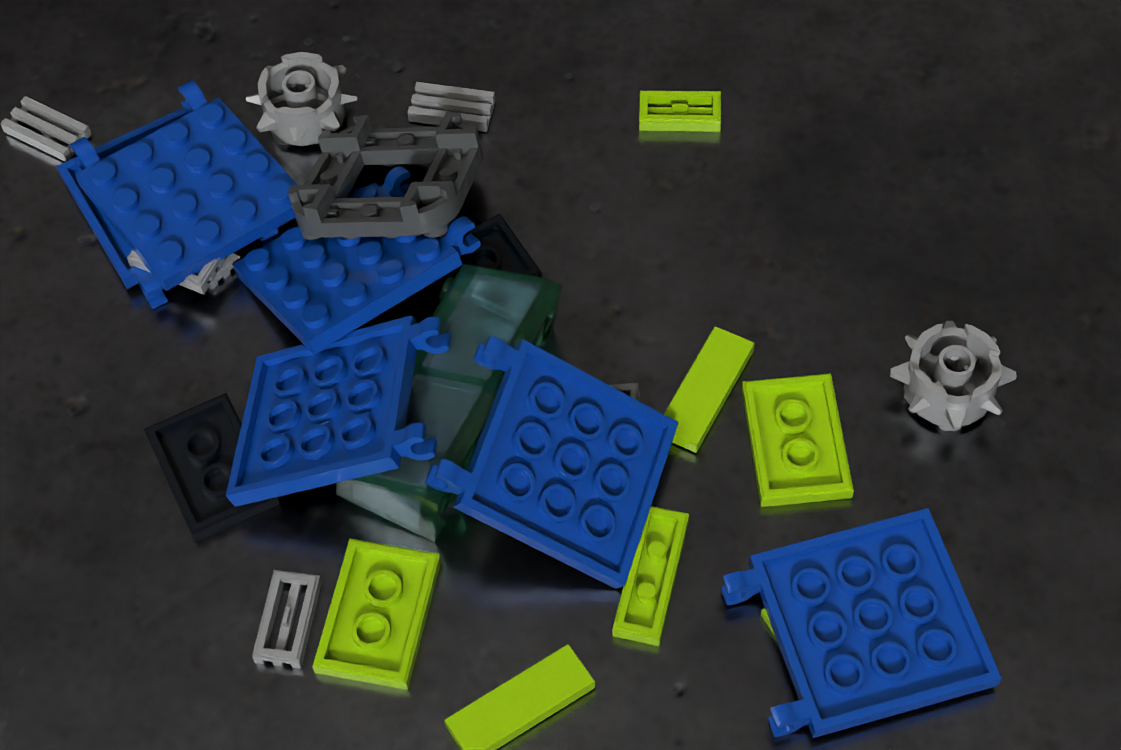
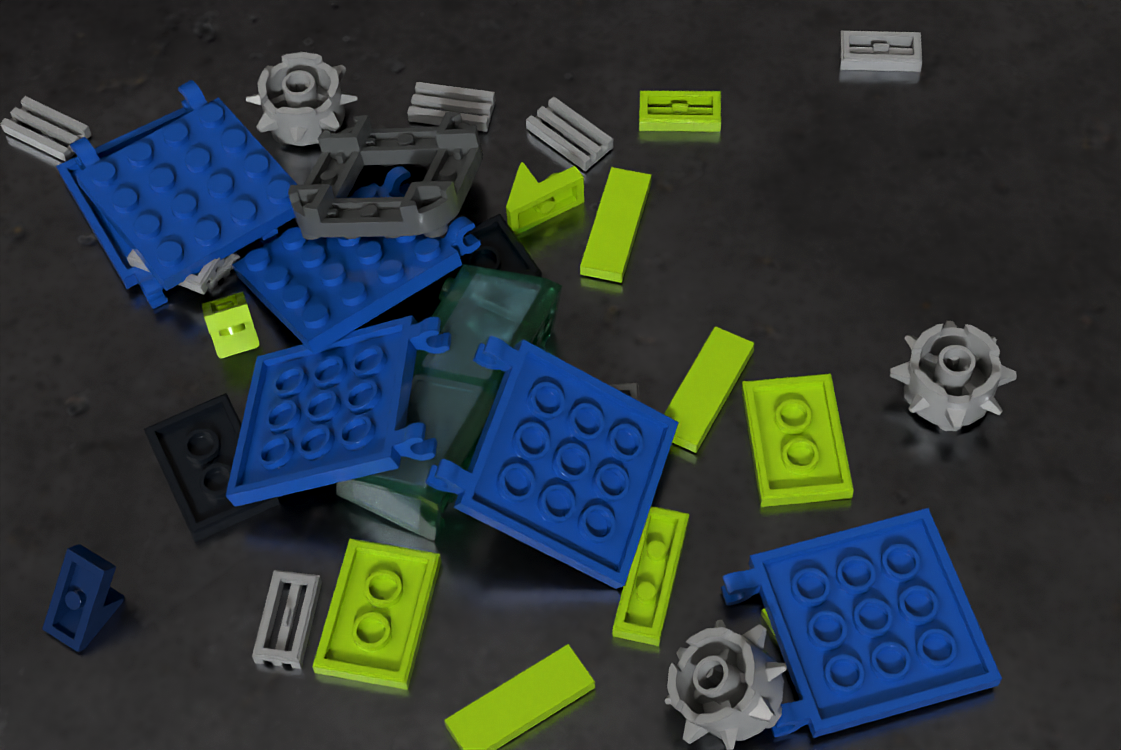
(82, 598): none -> dark blue slope
(230, 325): none -> lime slope
(536, 202): none -> lime slope
(574, 129): none -> light grey tile
(616, 225): none -> lime tile
(726, 685): none -> light grey brick
(879, 55): none -> light grey tile

